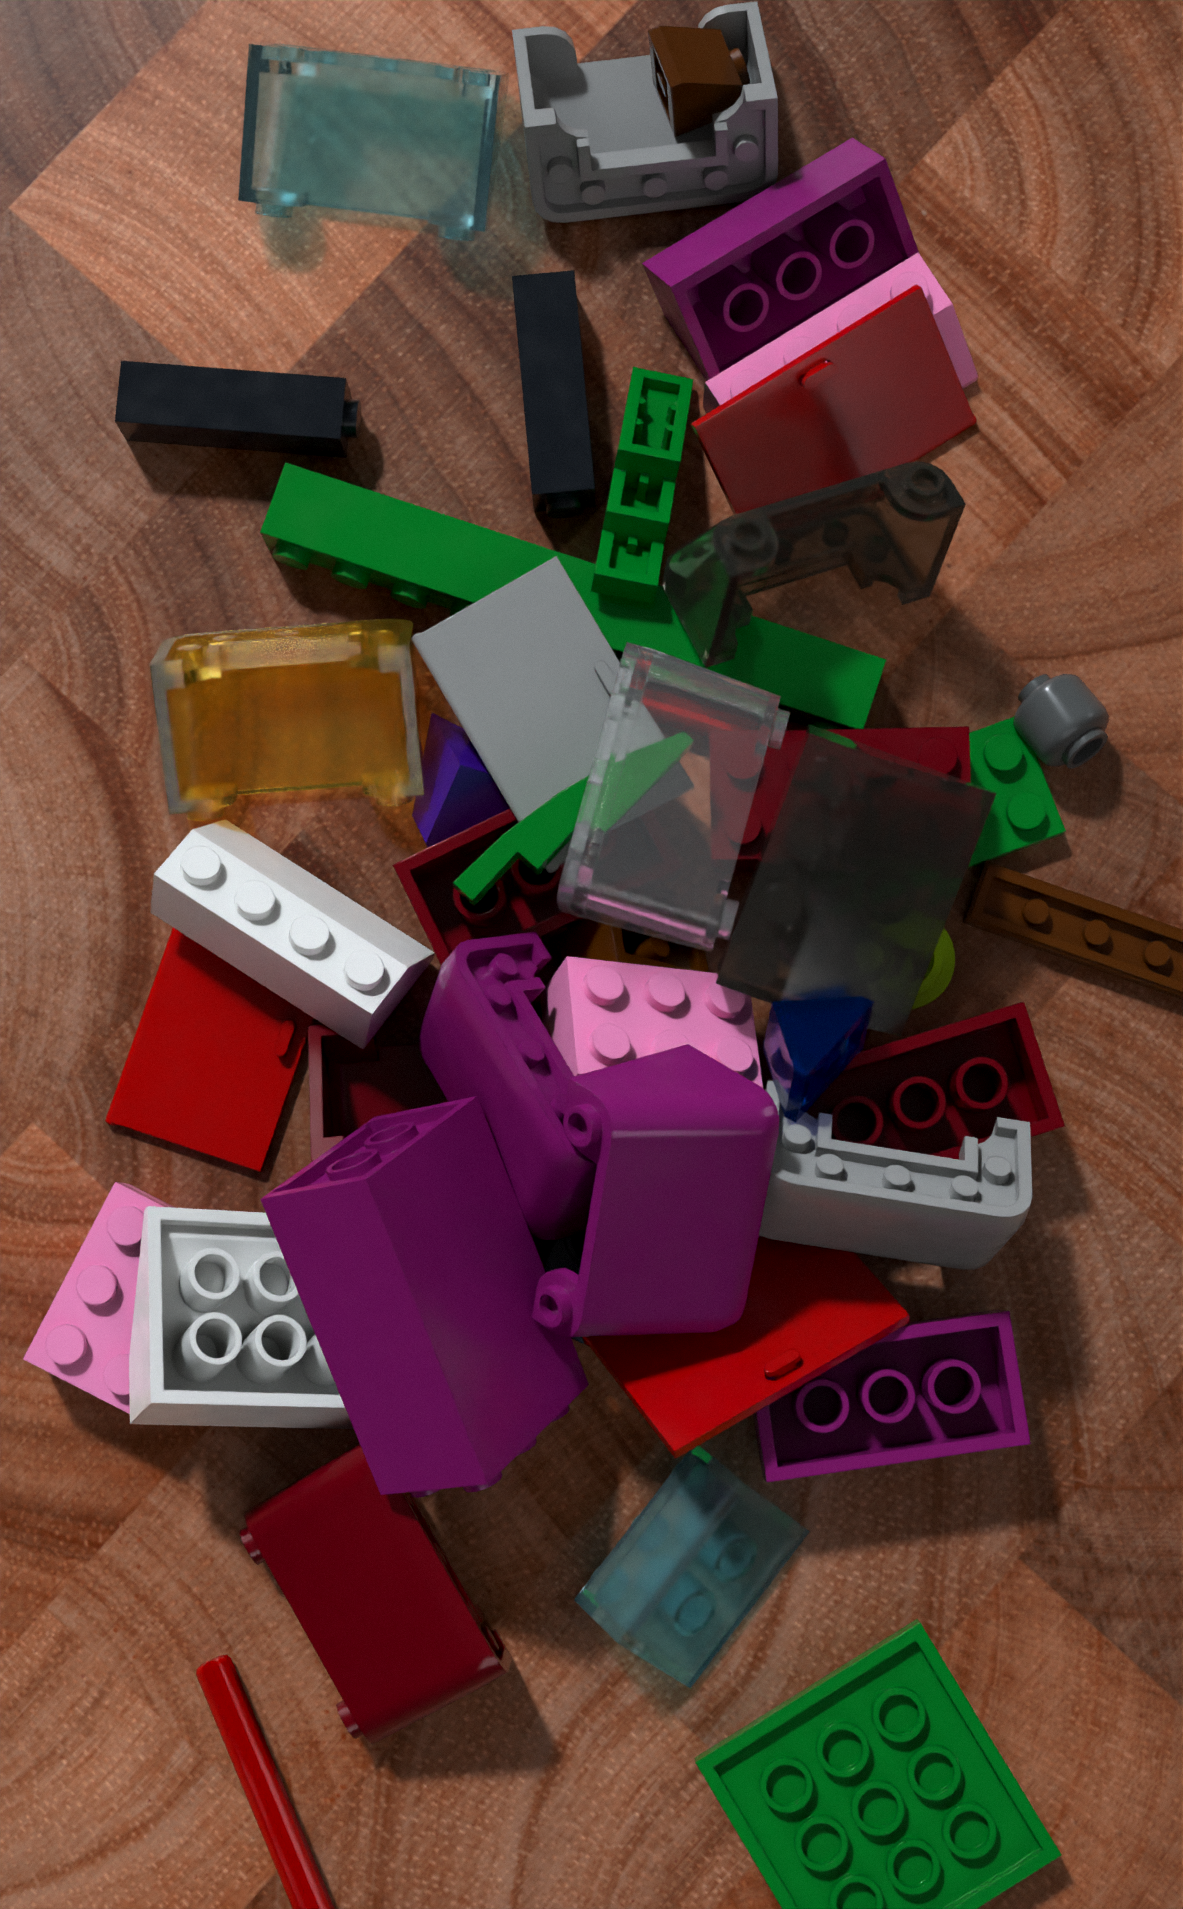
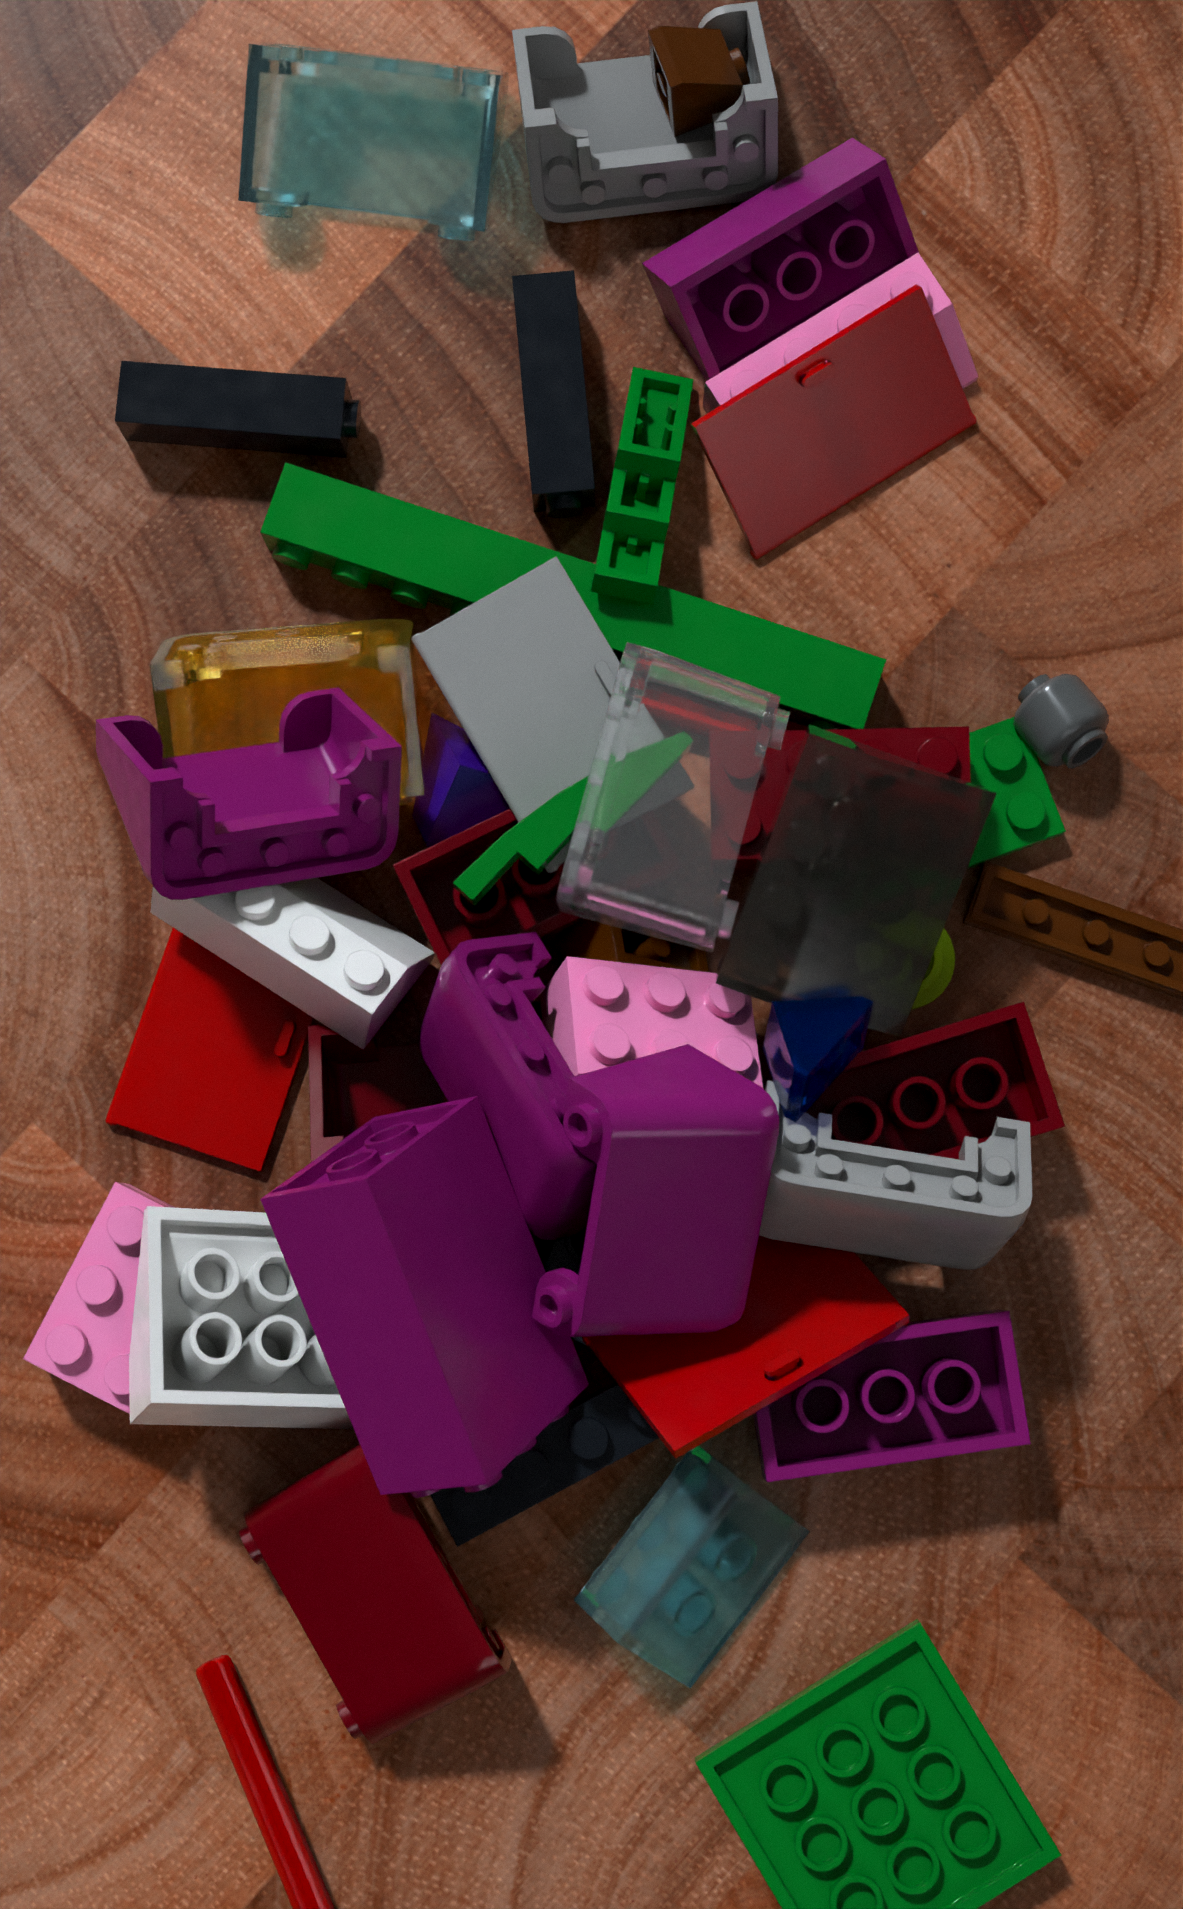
(257, 812): none -> magenta windscreen
(566, 1451): none -> black brick
(880, 525): clear smoke windscreen -> none

